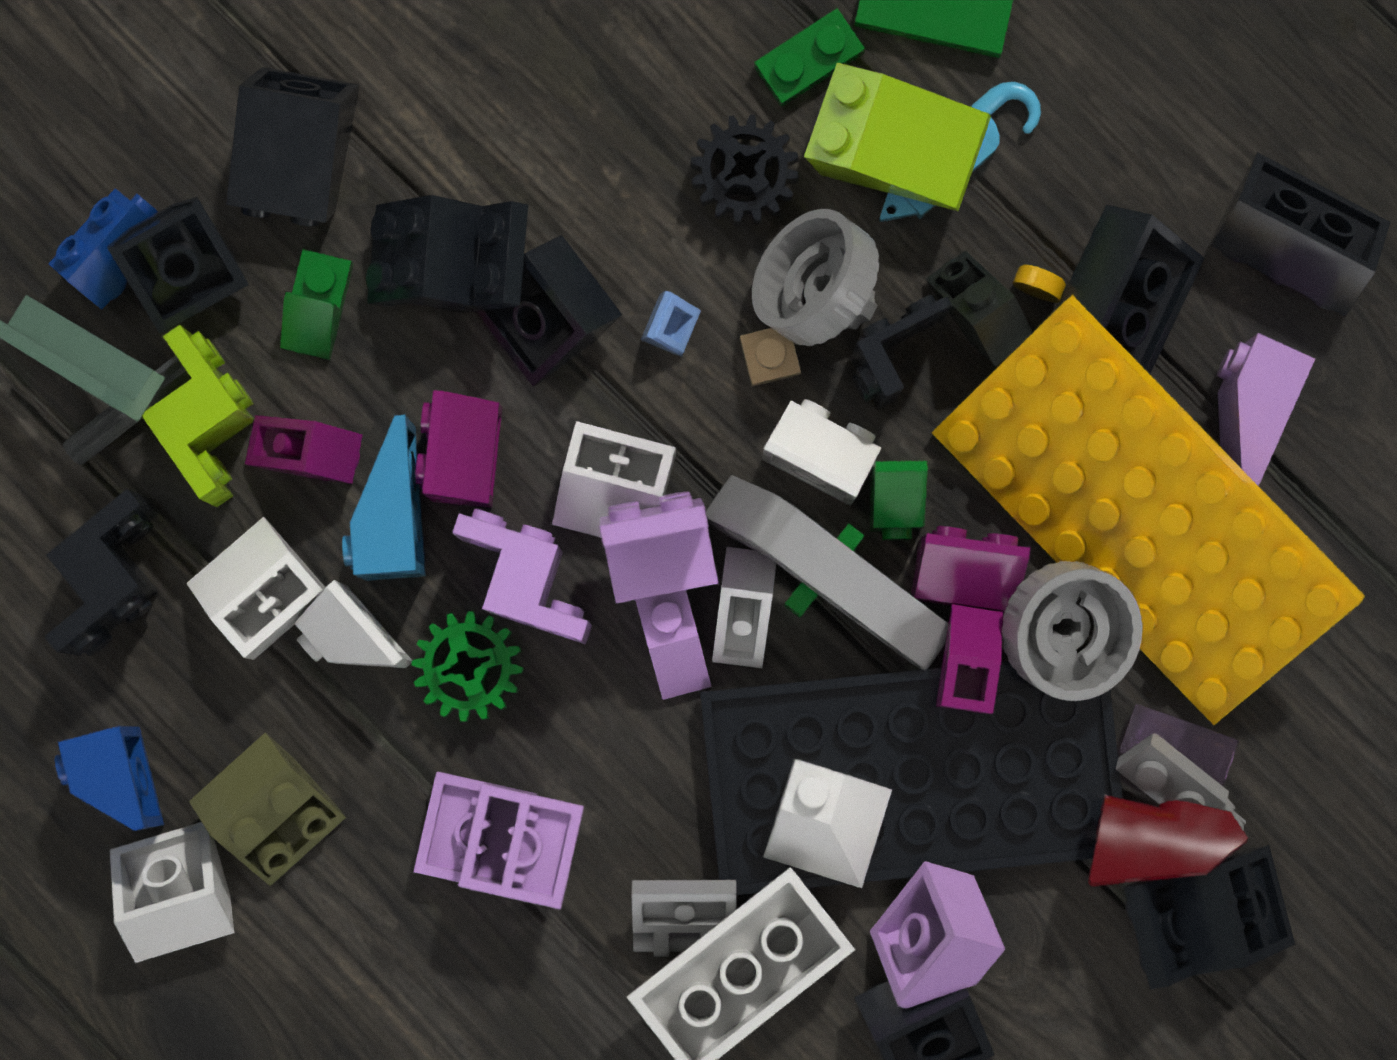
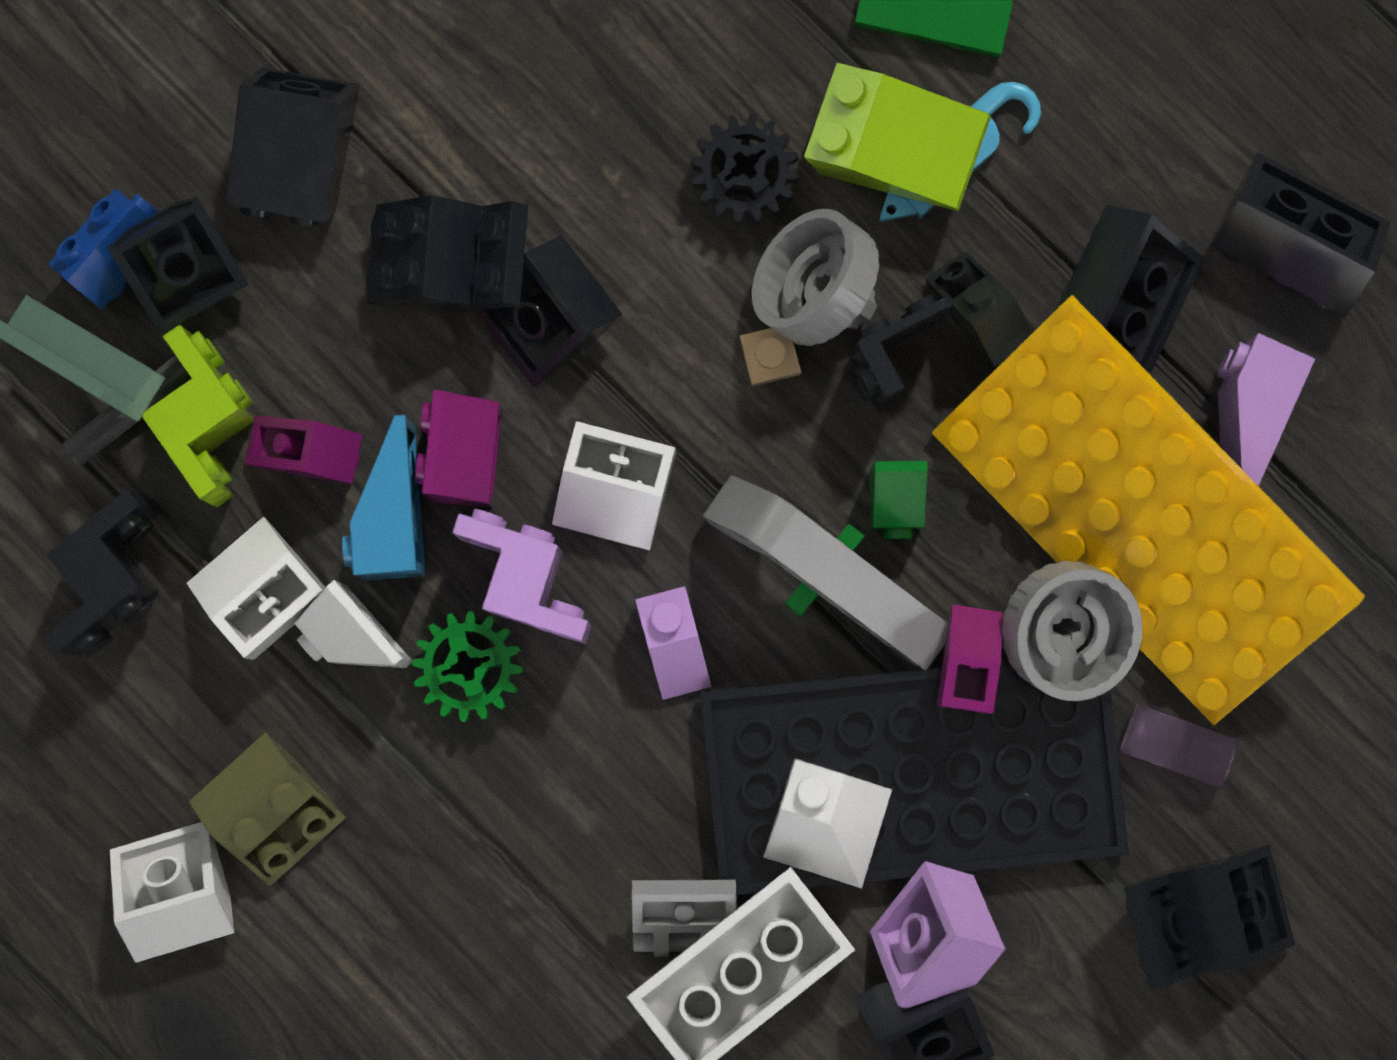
(112, 775): blue slope -> none
(315, 304): green slope -> none
(499, 840): lavender bracket -> none
(658, 547): lavender bracket -> none
(671, 323): light blue slope -> none
(744, 608): white slope -> none
(809, 57): green plate -> none
(821, 451): white slope -> none
(968, 570): magenta slope -> none
(1039, 283): yellow tile -> none
(1161, 841): dark red panel -> none
(1171, 776): light grey hinge -> none

